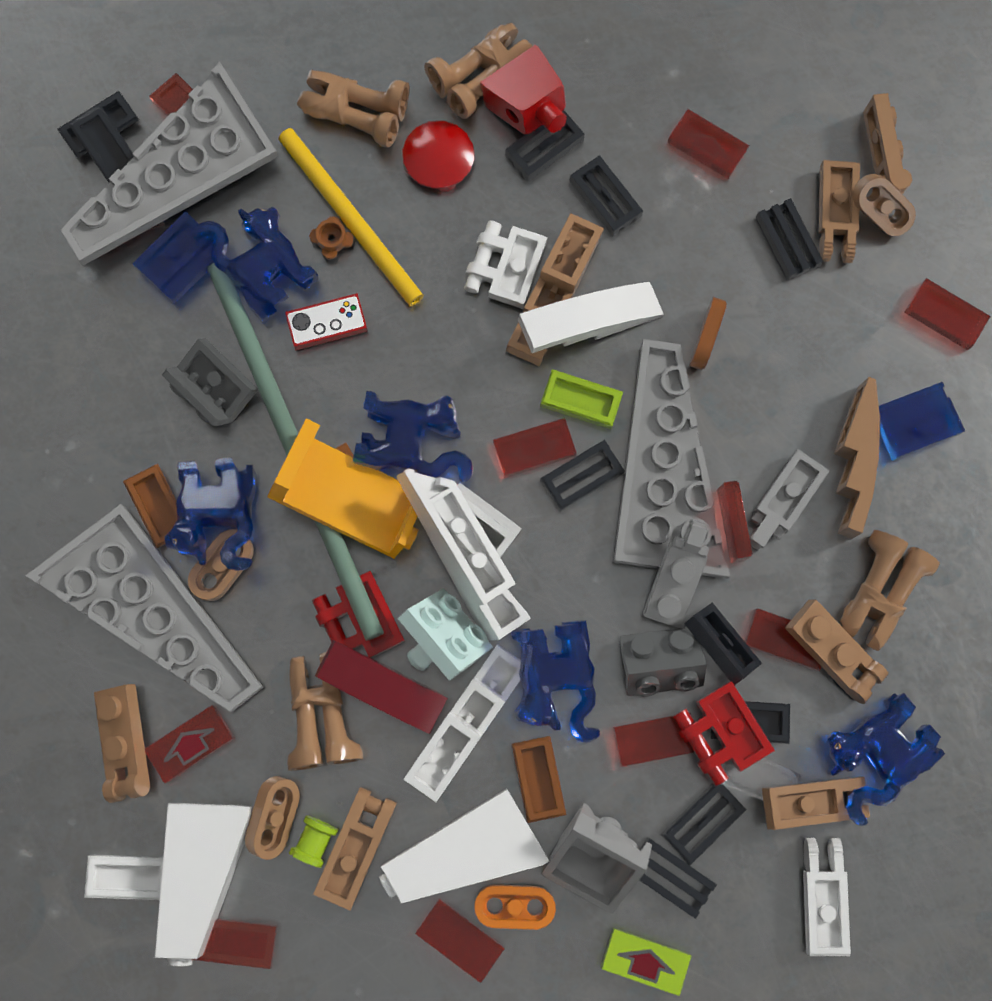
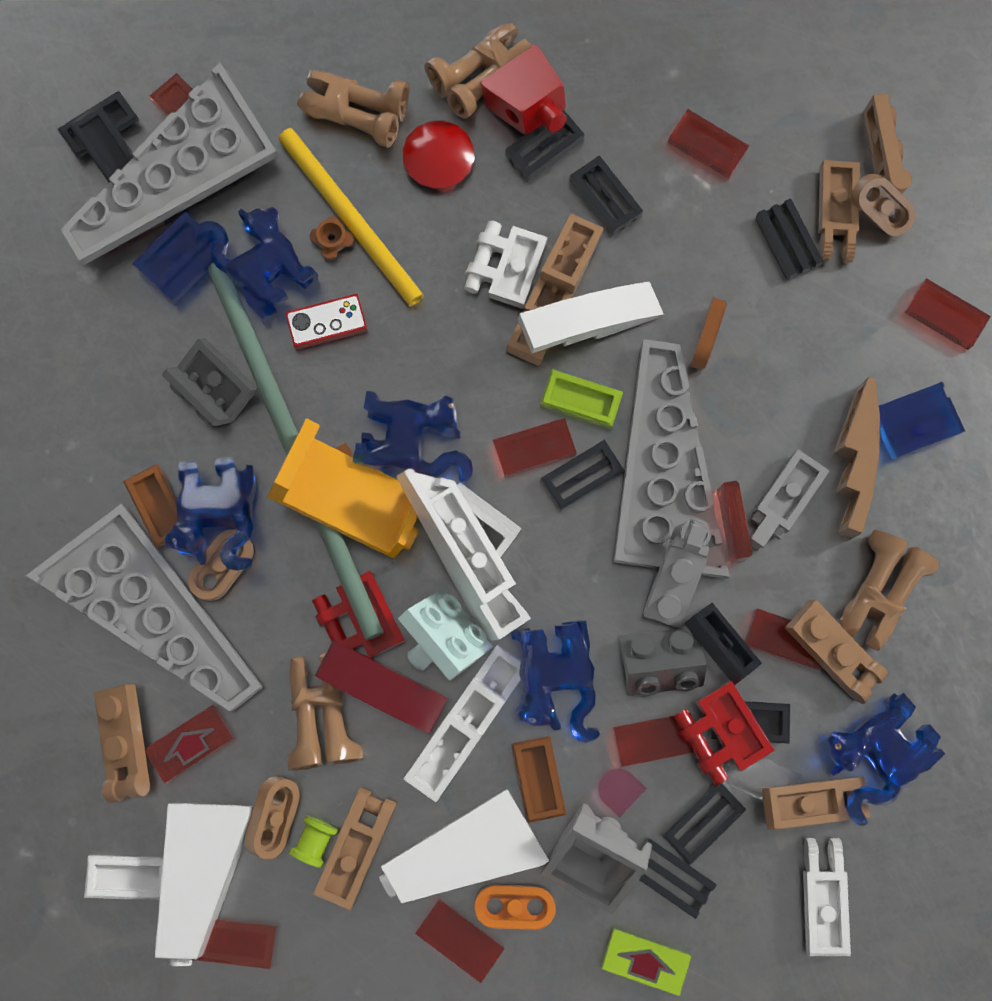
(619, 790): none -> clear pink tile

